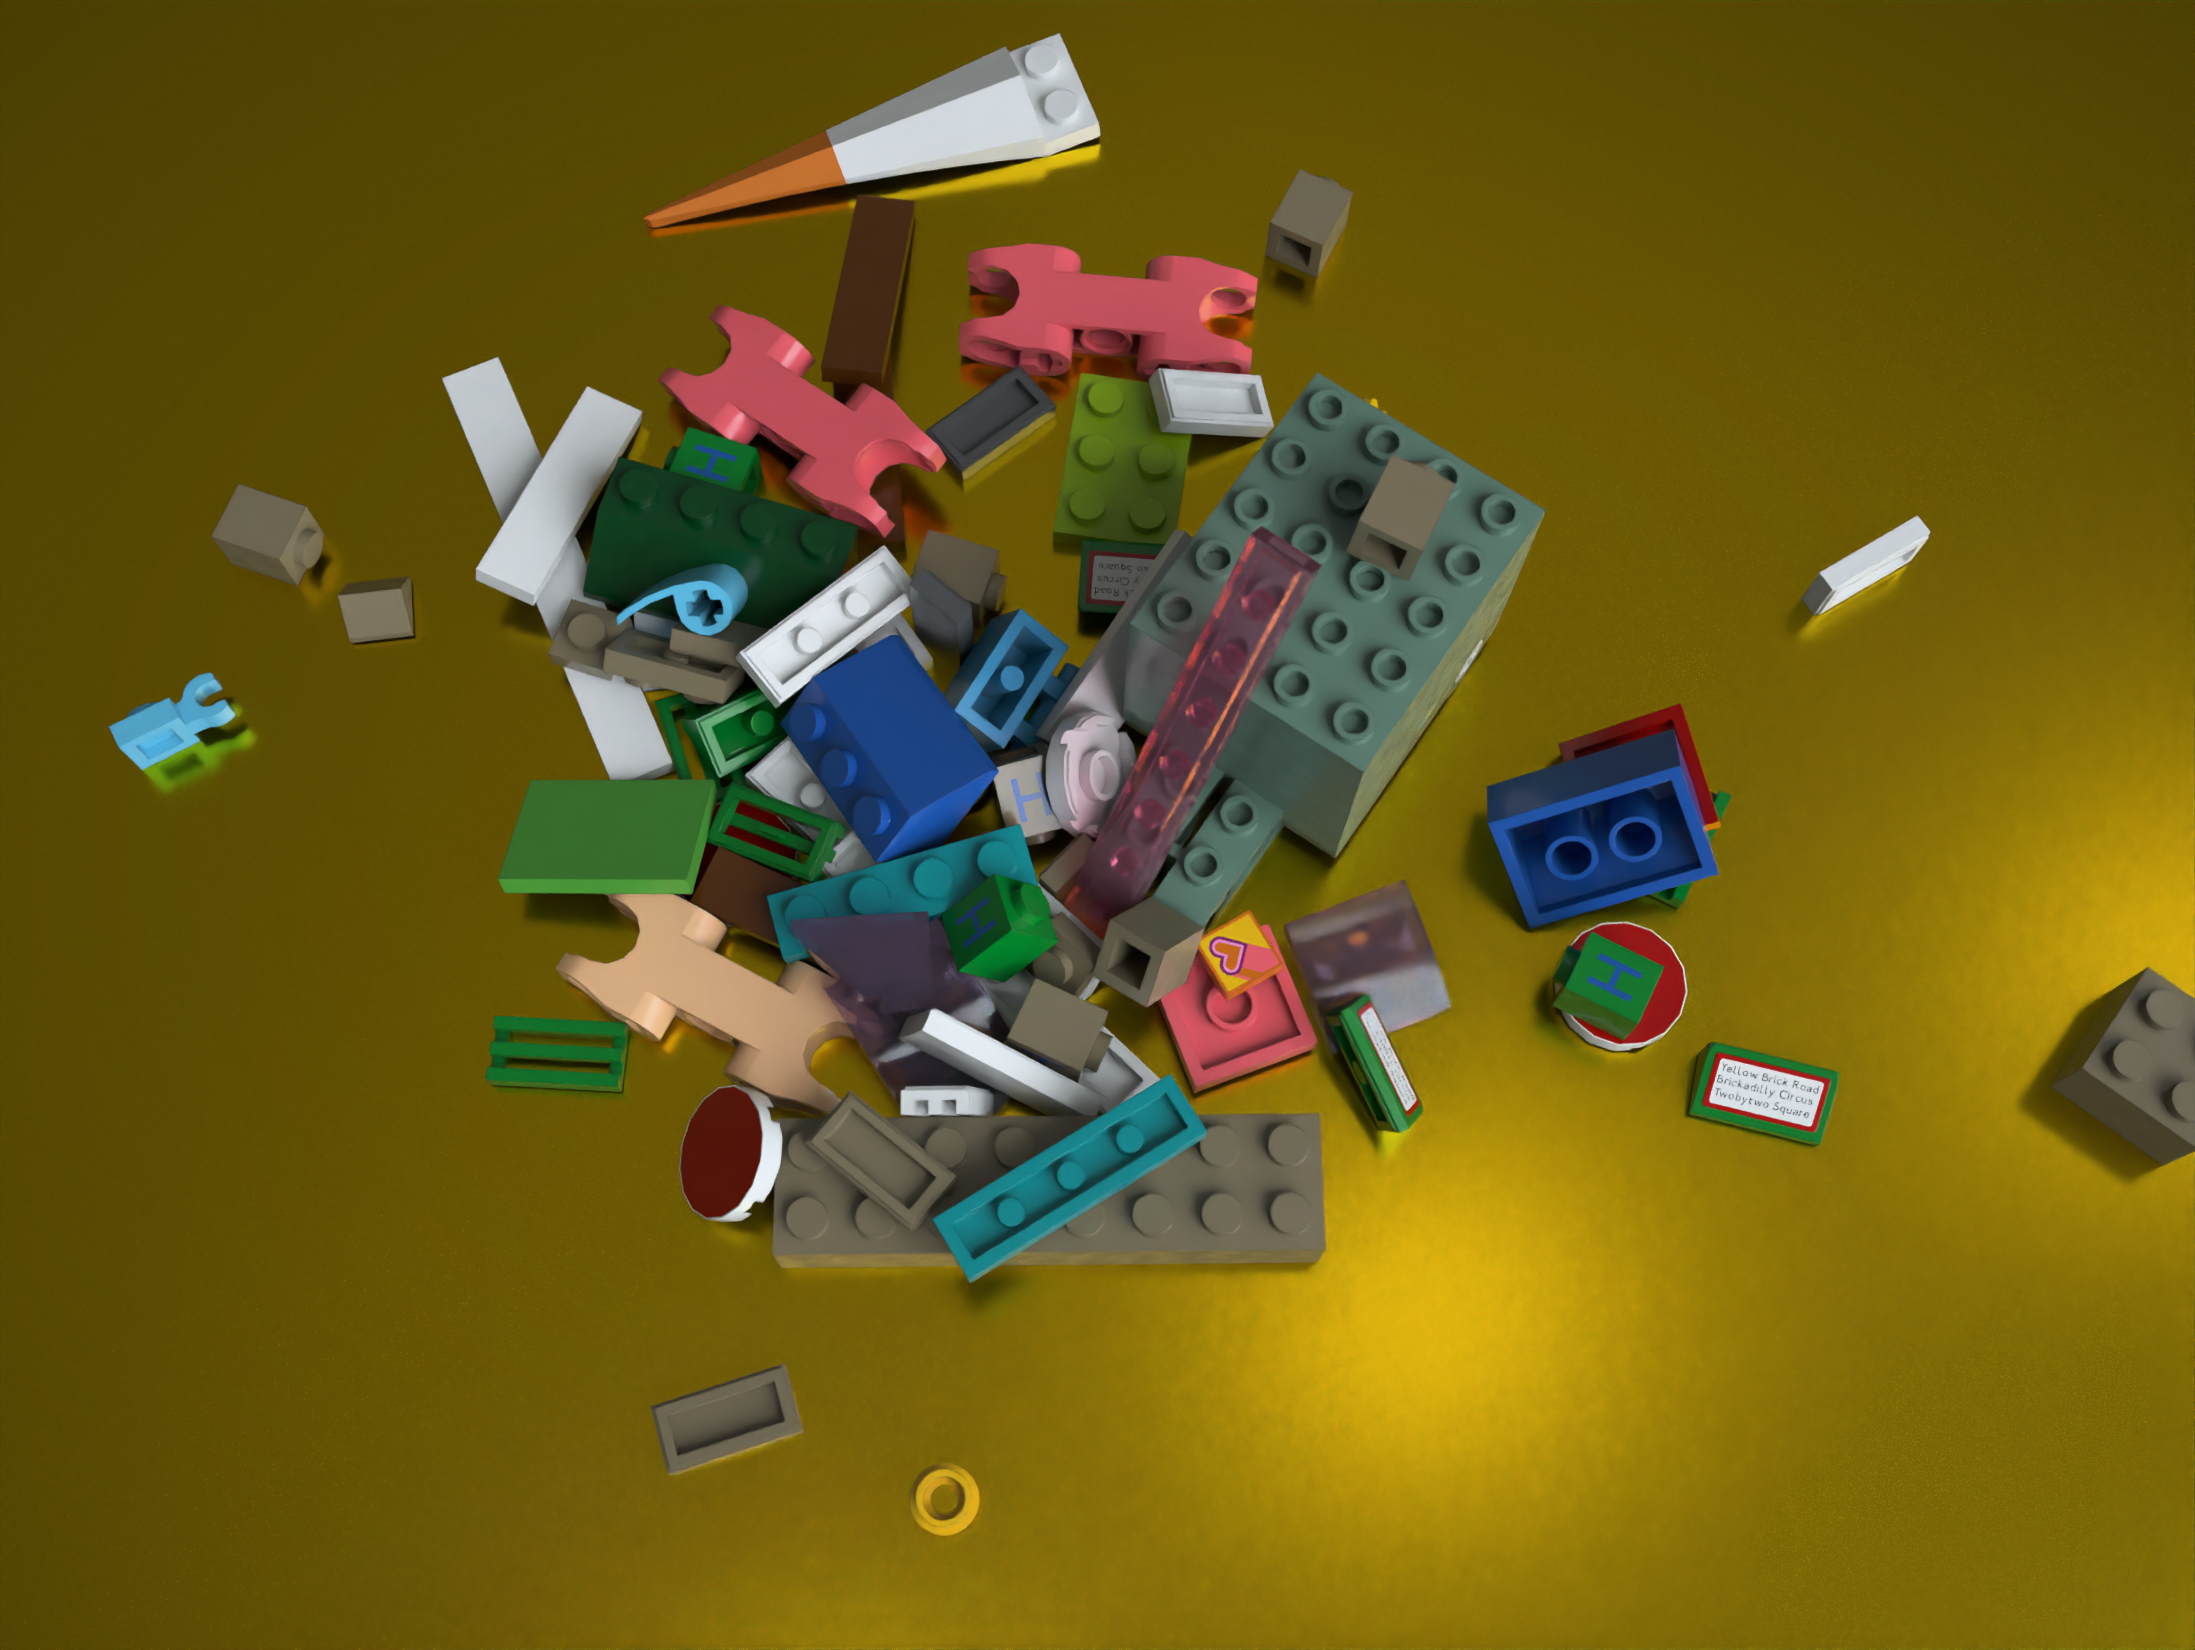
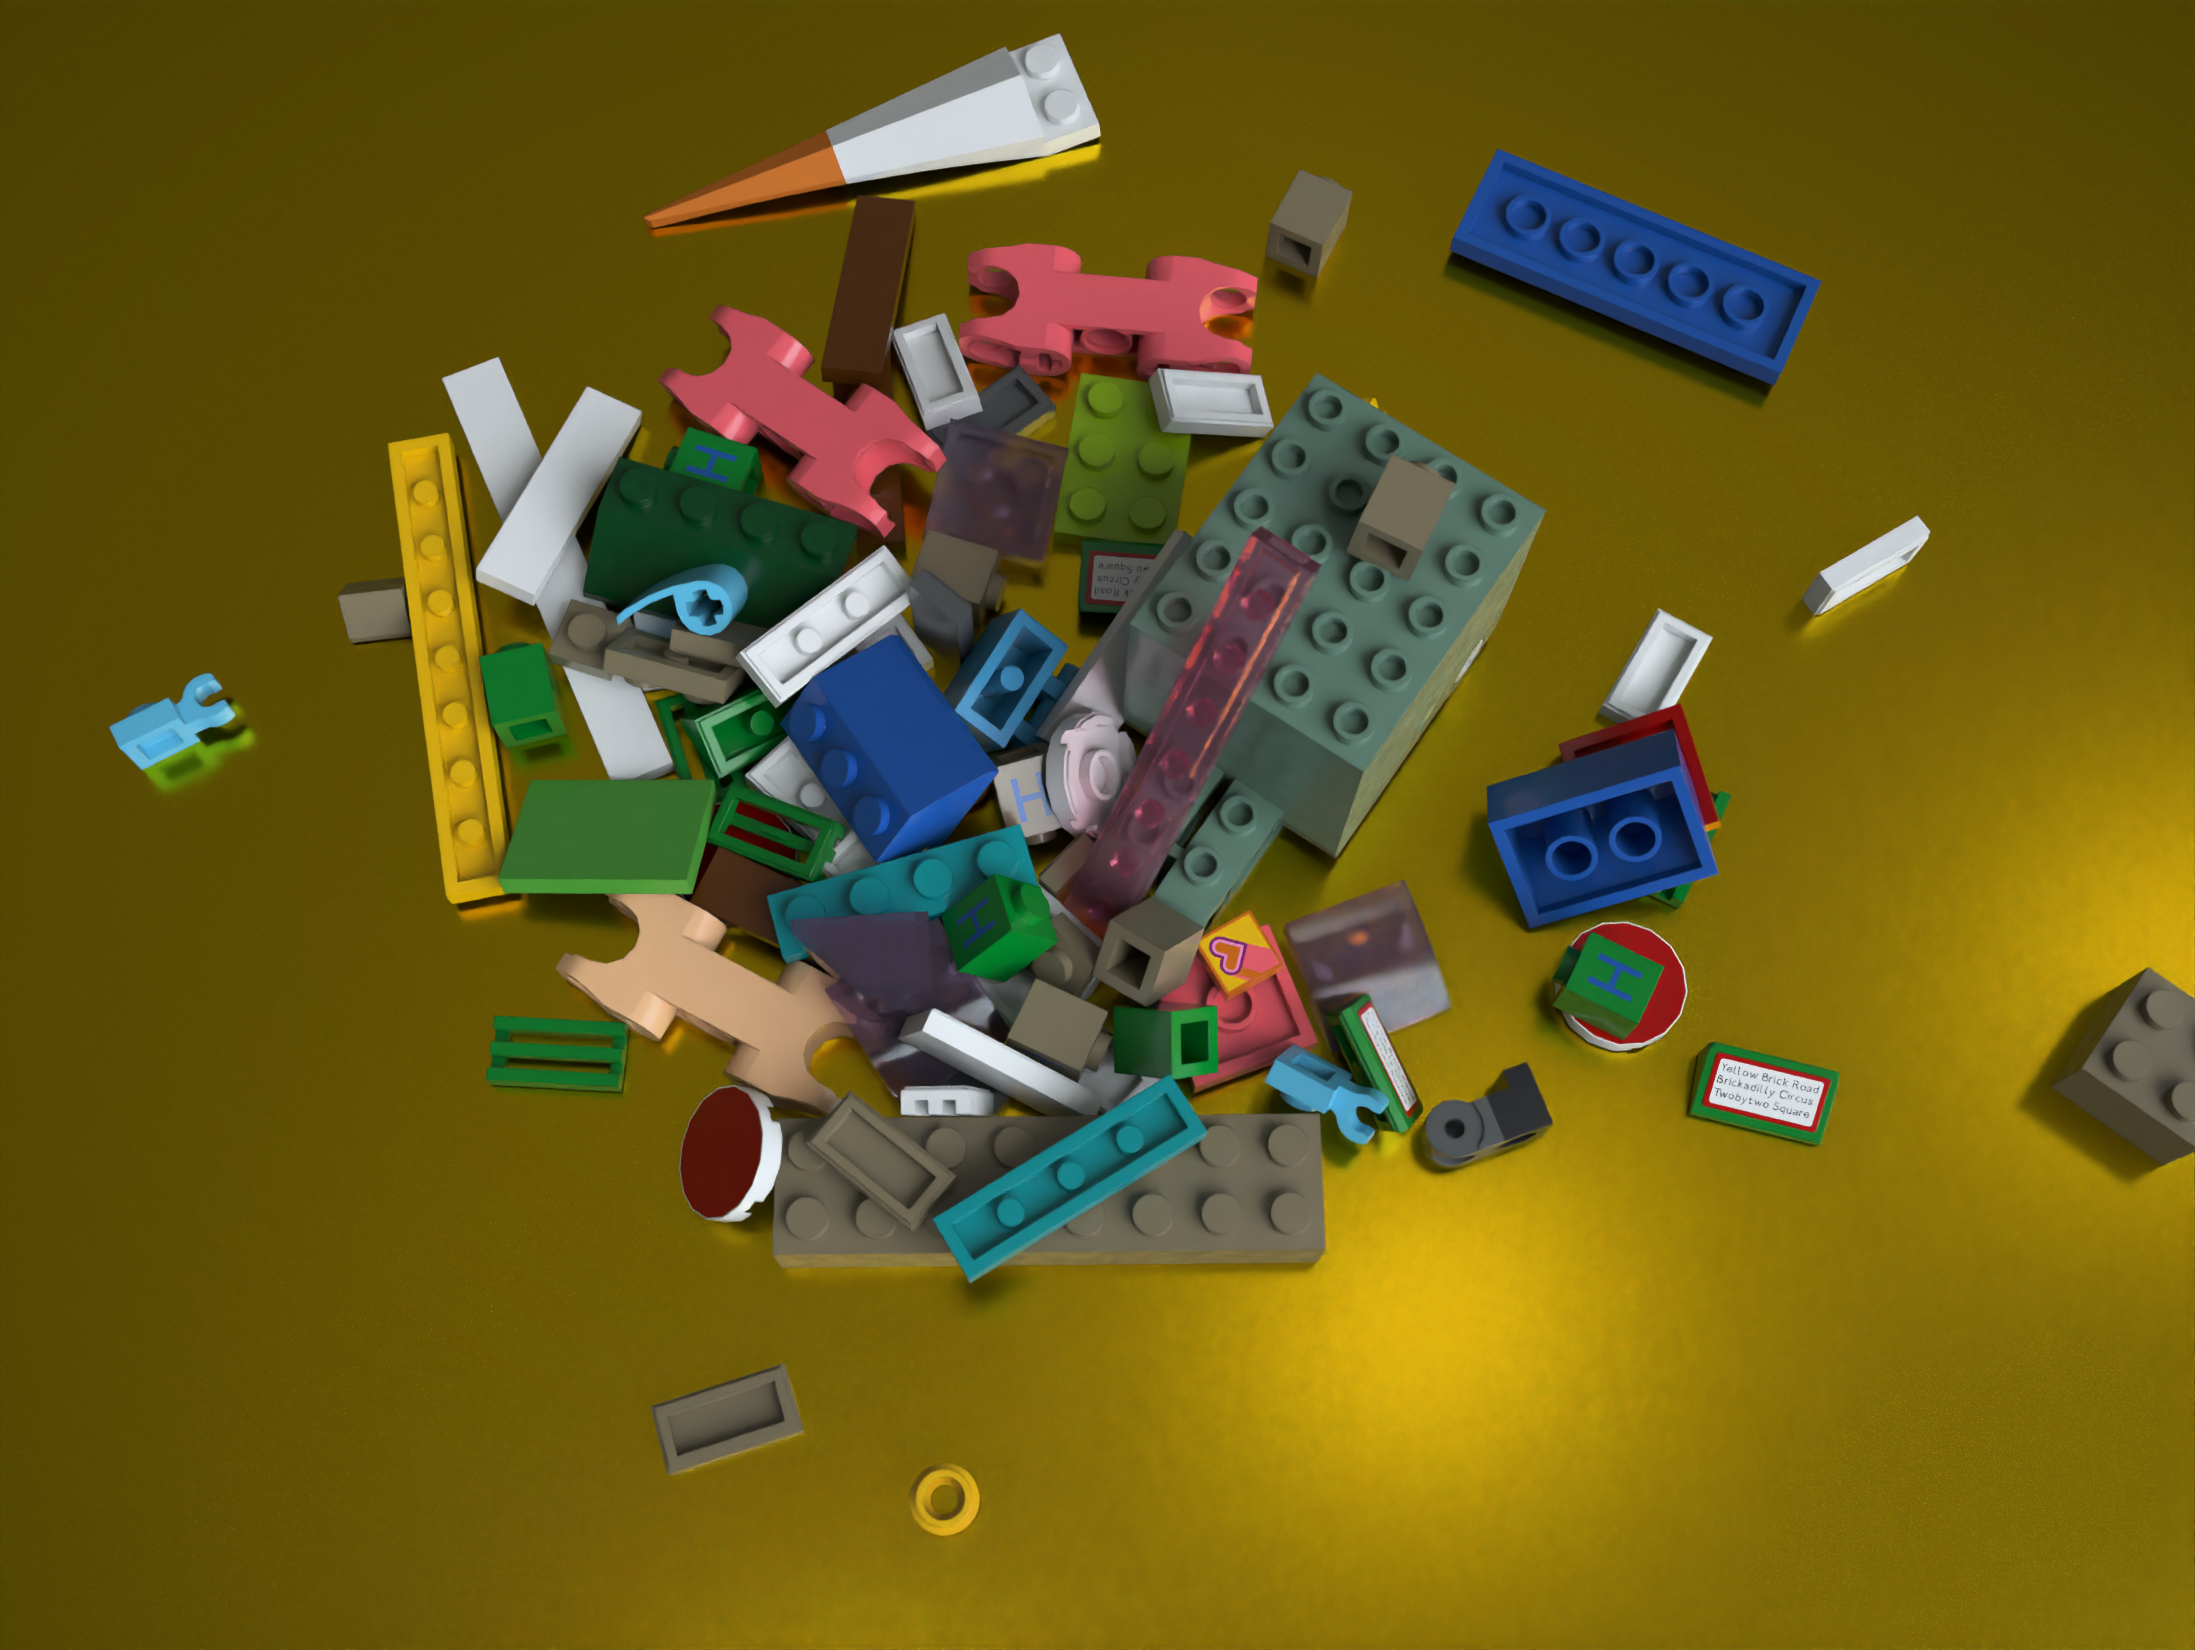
(269, 535): dark tan brick -> none
(448, 667): none -> yellow plate
(522, 694): none -> green brick
(935, 371): none -> white tile
(997, 491): none -> plate
(1165, 1039): none -> green brick
(1319, 1085): none -> medium azure plate
(1468, 1131): none -> leg
(1635, 266): none -> blue plate
(1656, 669): none -> white tile

